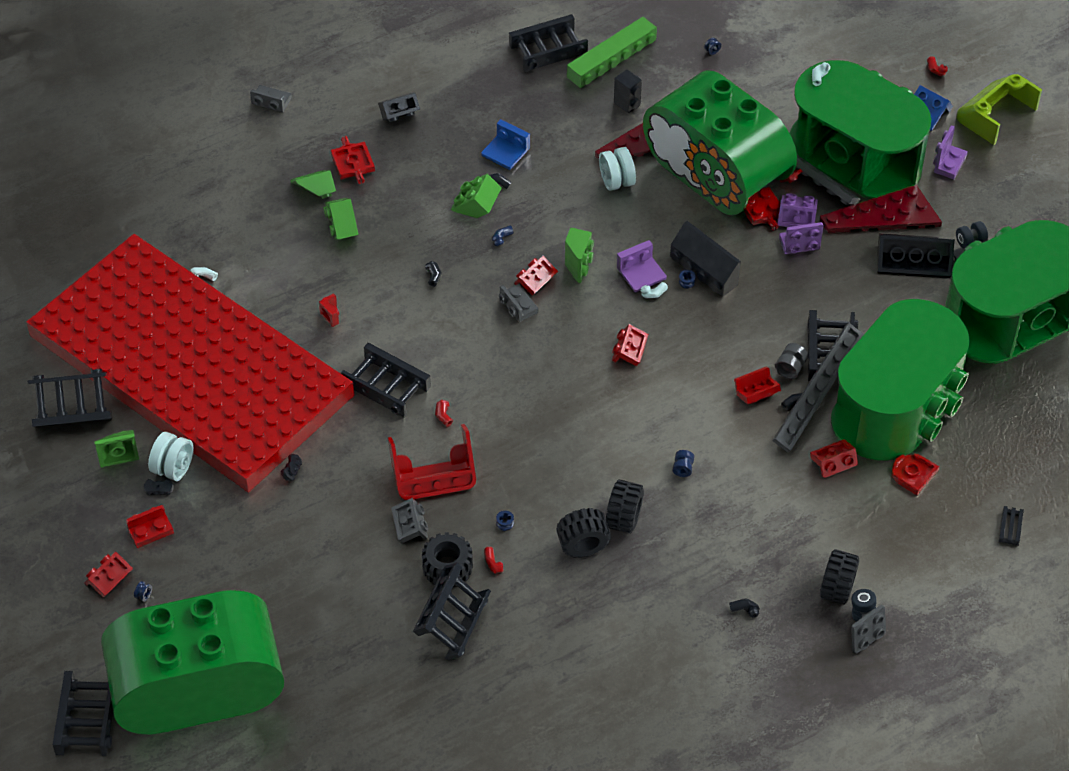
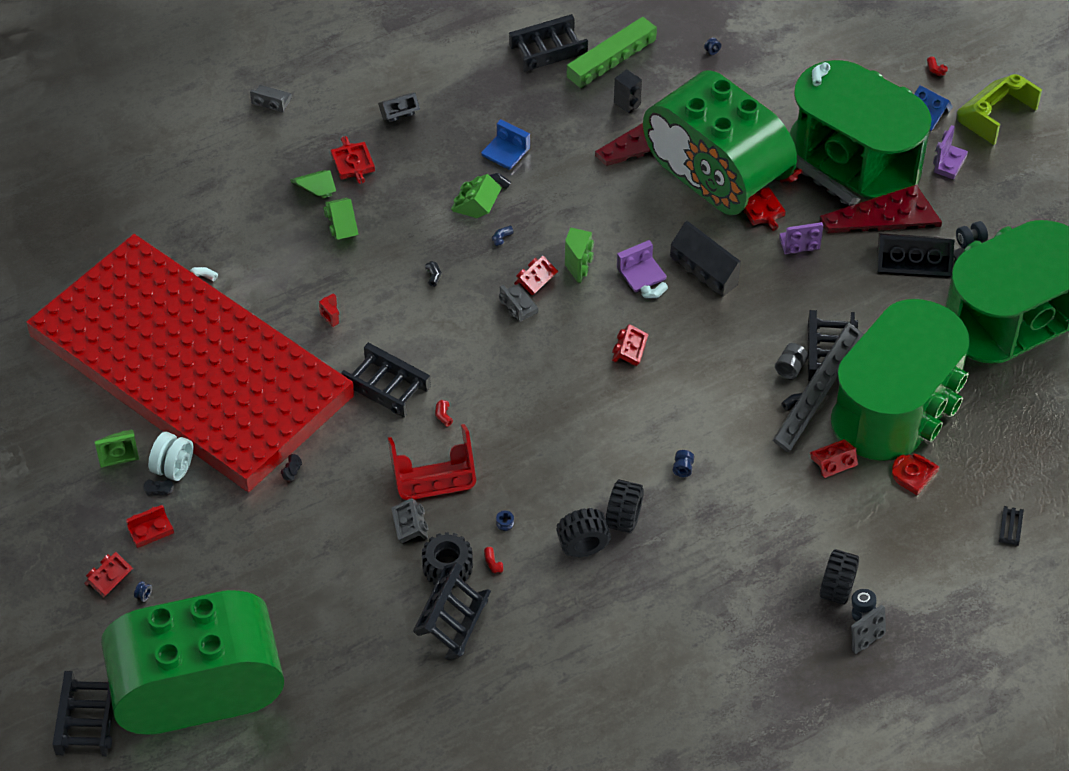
(81, 413): black fence -> none
(617, 168): light aqua wheel -> none
(687, 274): dark blue bush -> none
(746, 604): black arm -> none
(756, 385): red bracket -> none
(797, 210): medium lavender bracket -> none

